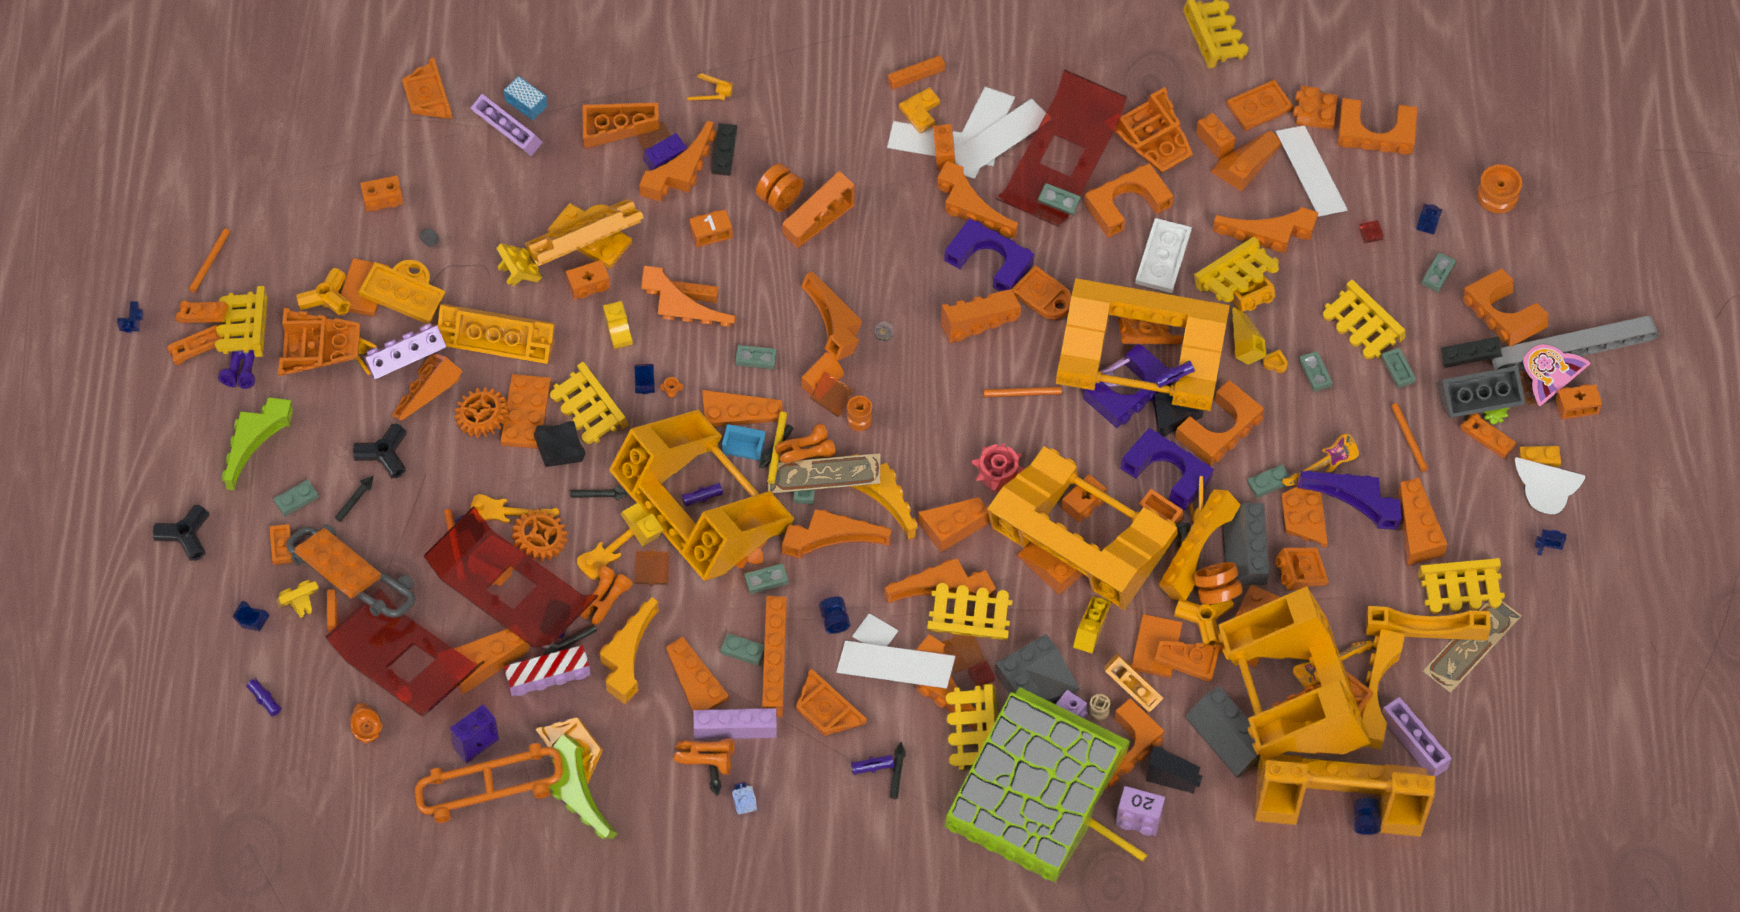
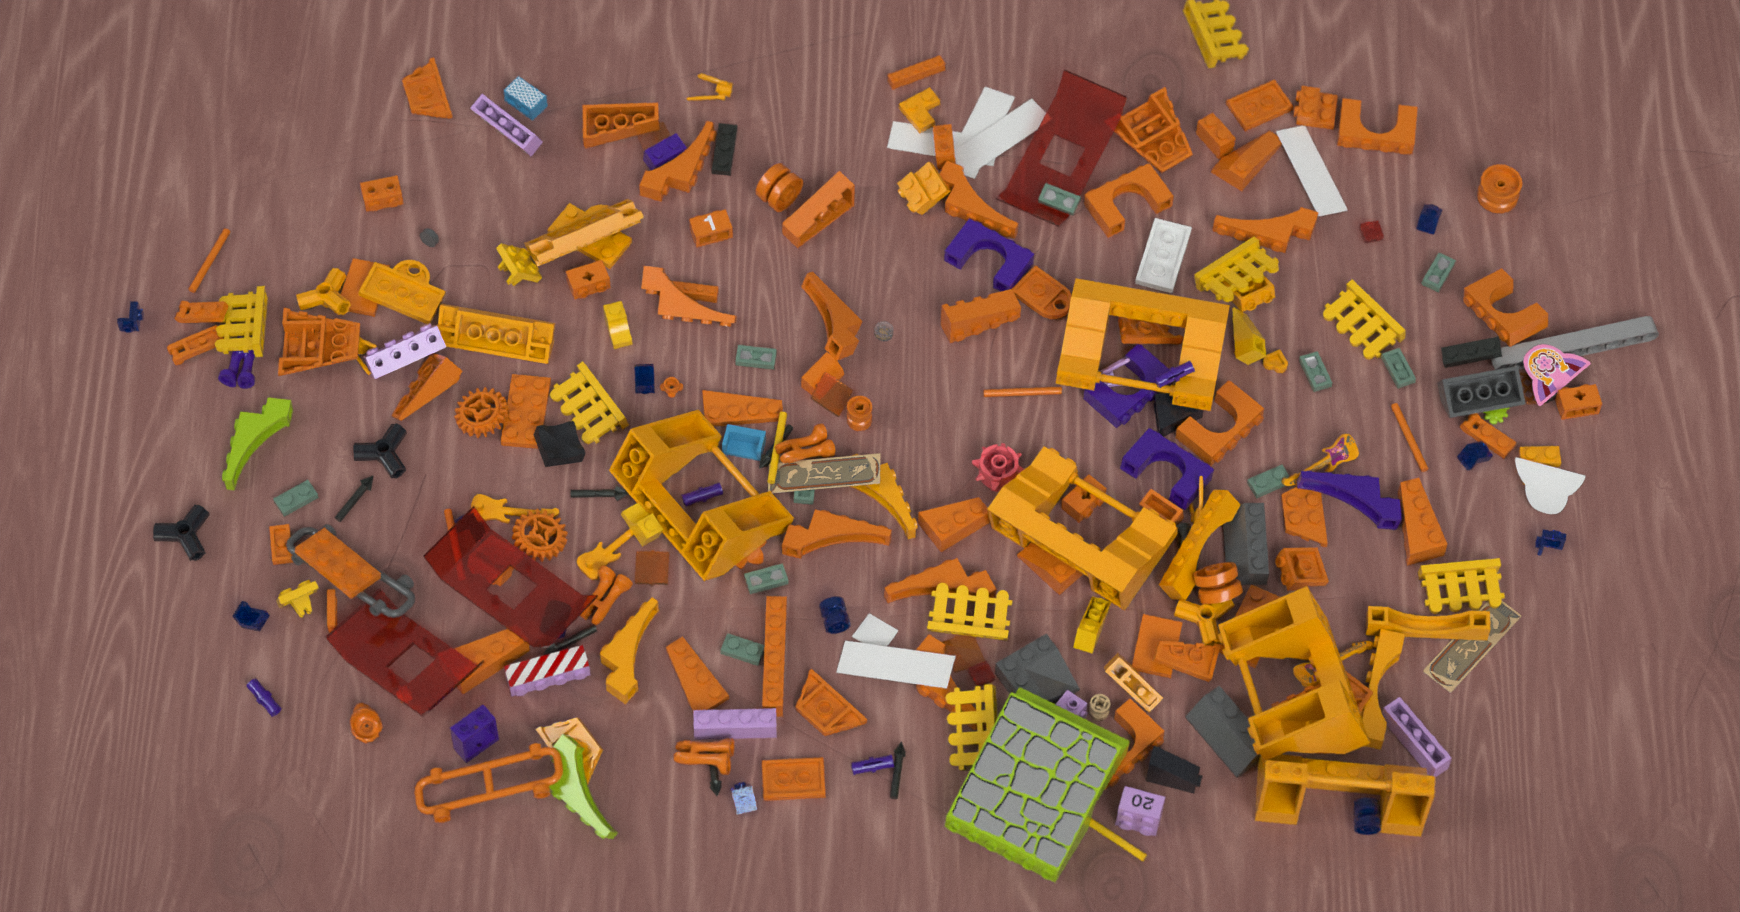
(793, 779): none -> orange tile
(923, 188): none -> light orange plate
(1473, 454): none -> clear blue bracket

